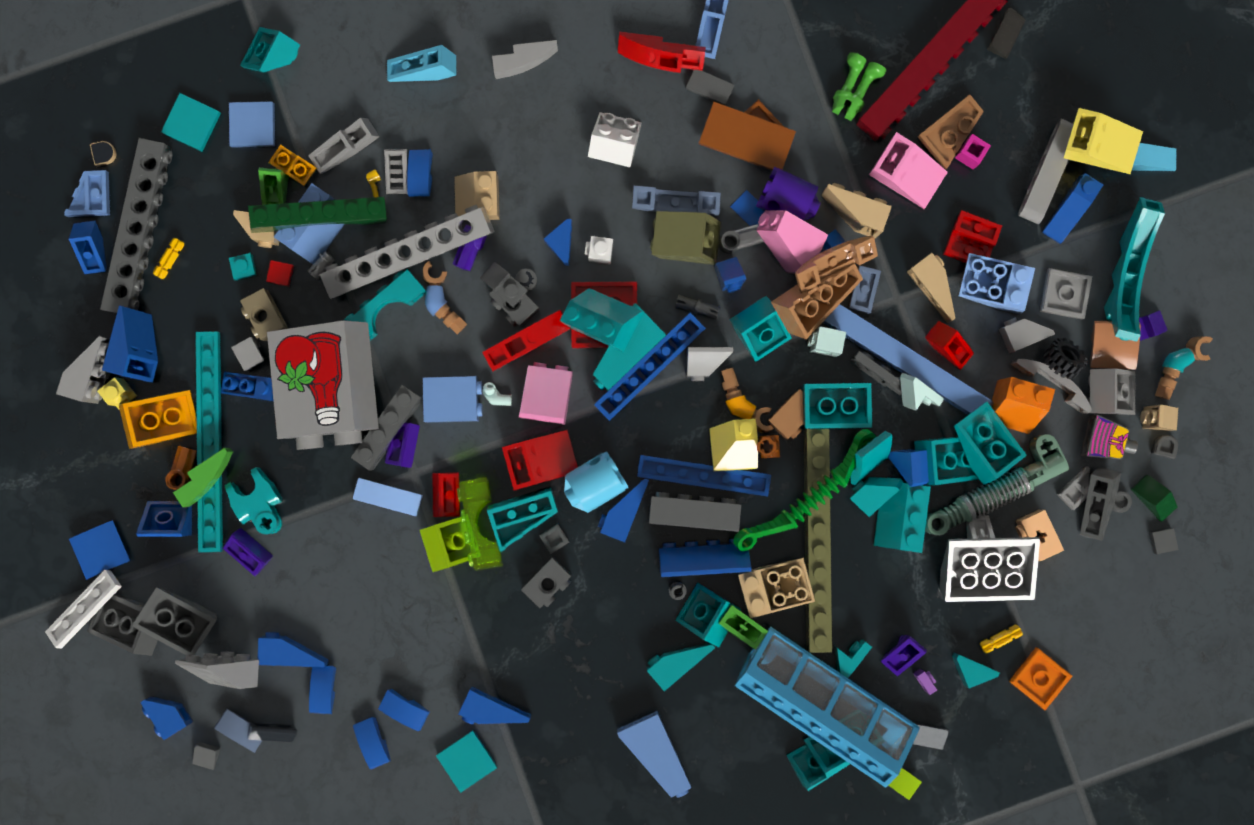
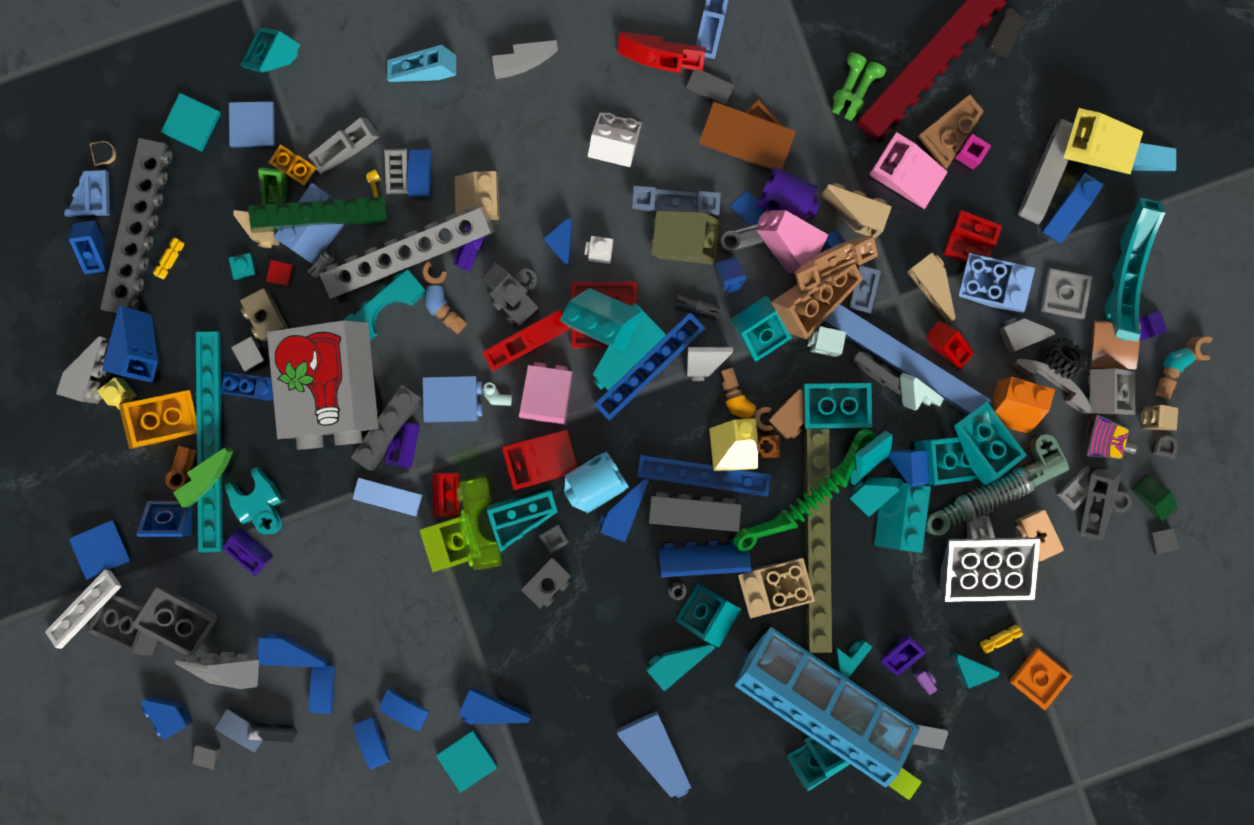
(743, 627): bright green slope -> none

